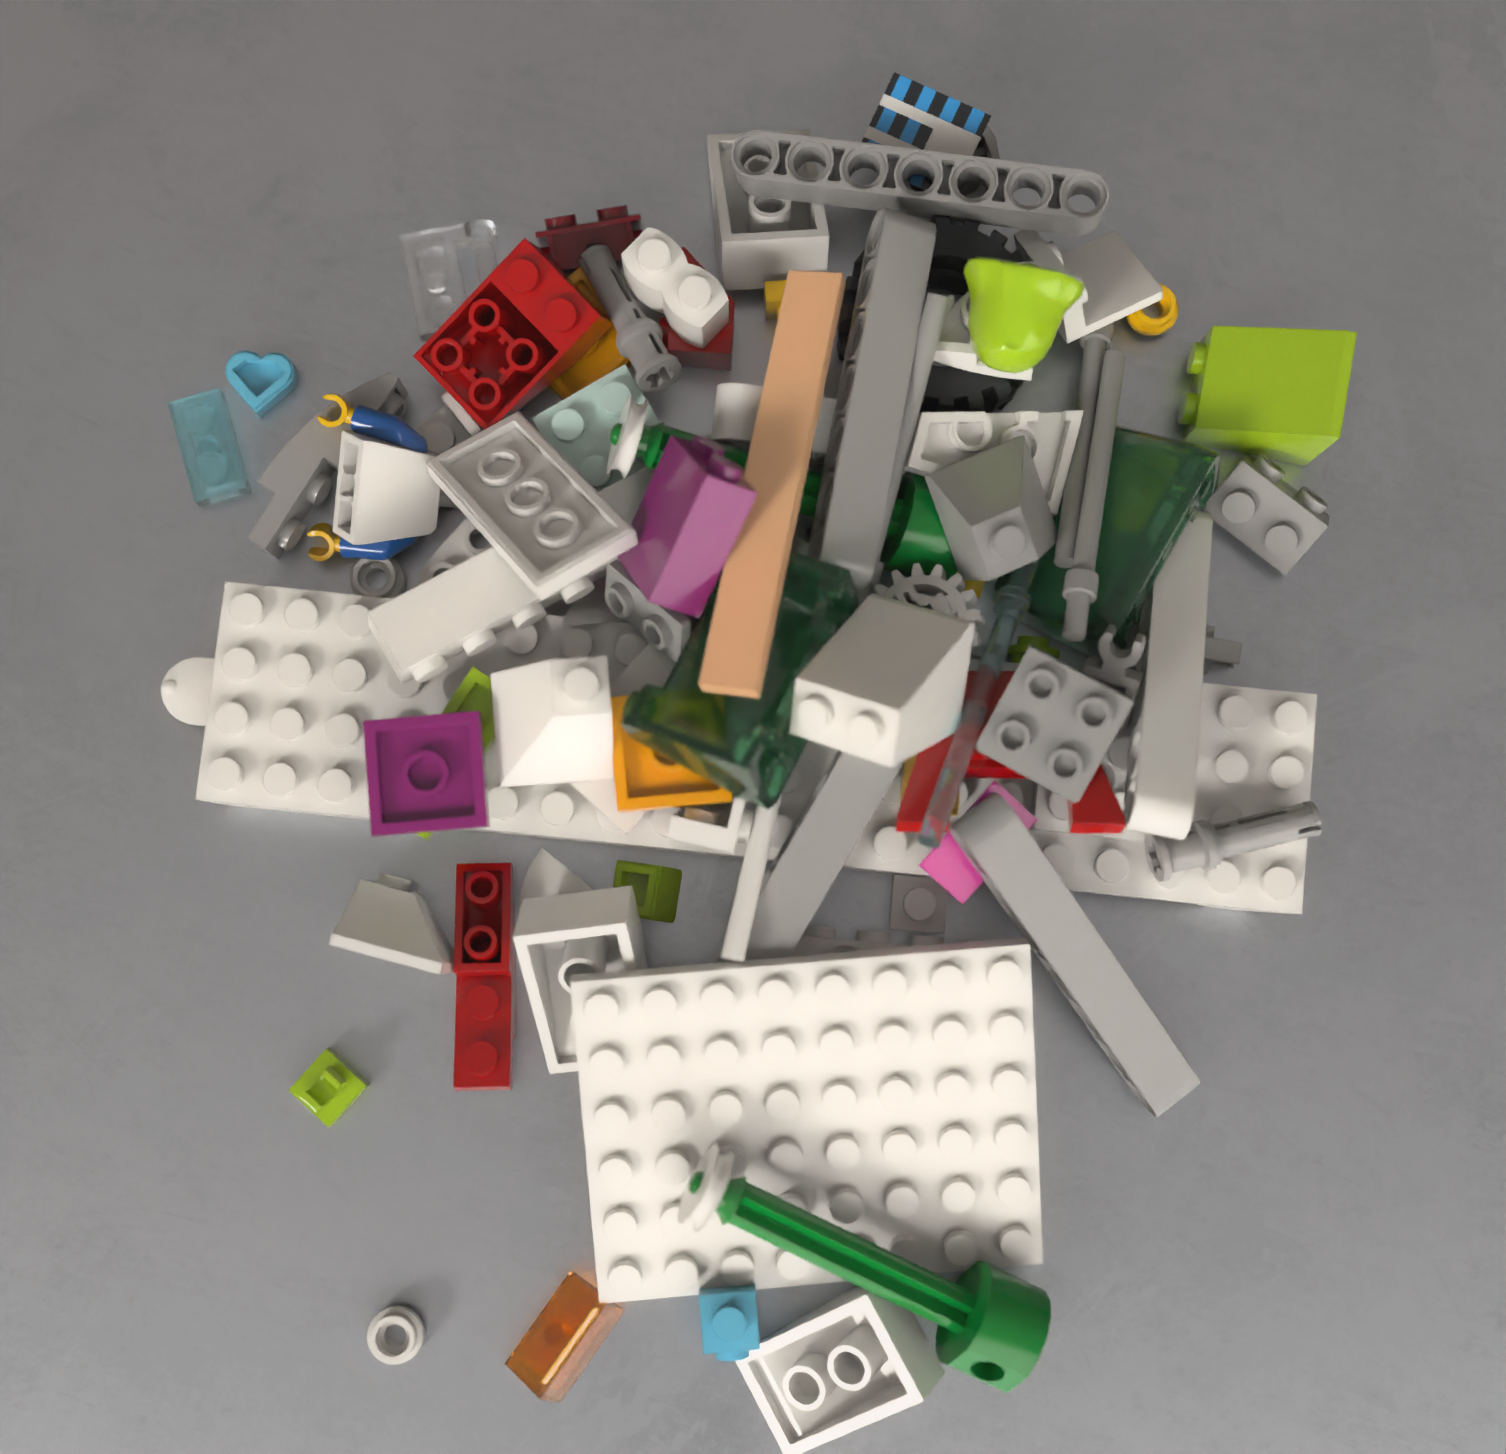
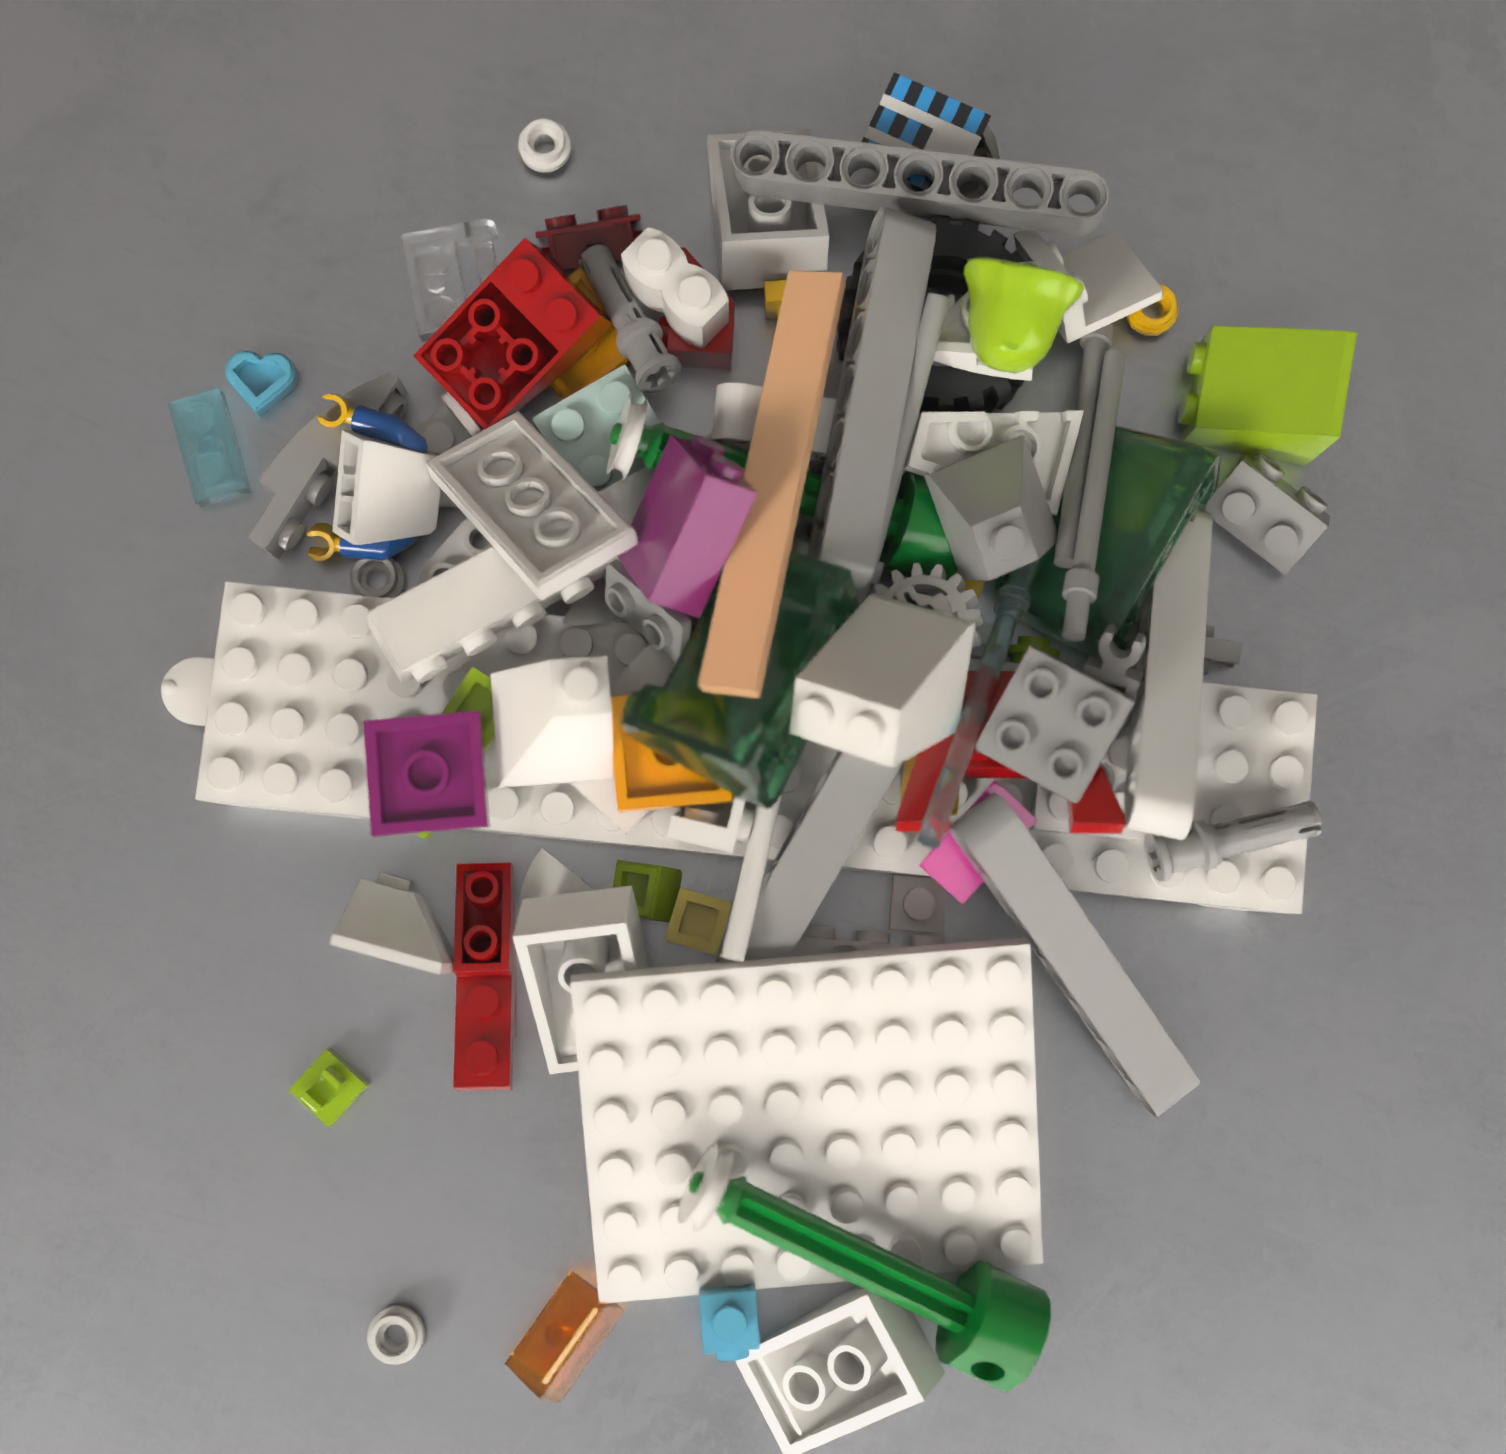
(544, 131): none -> white plate
(698, 921): none -> light yellow plate

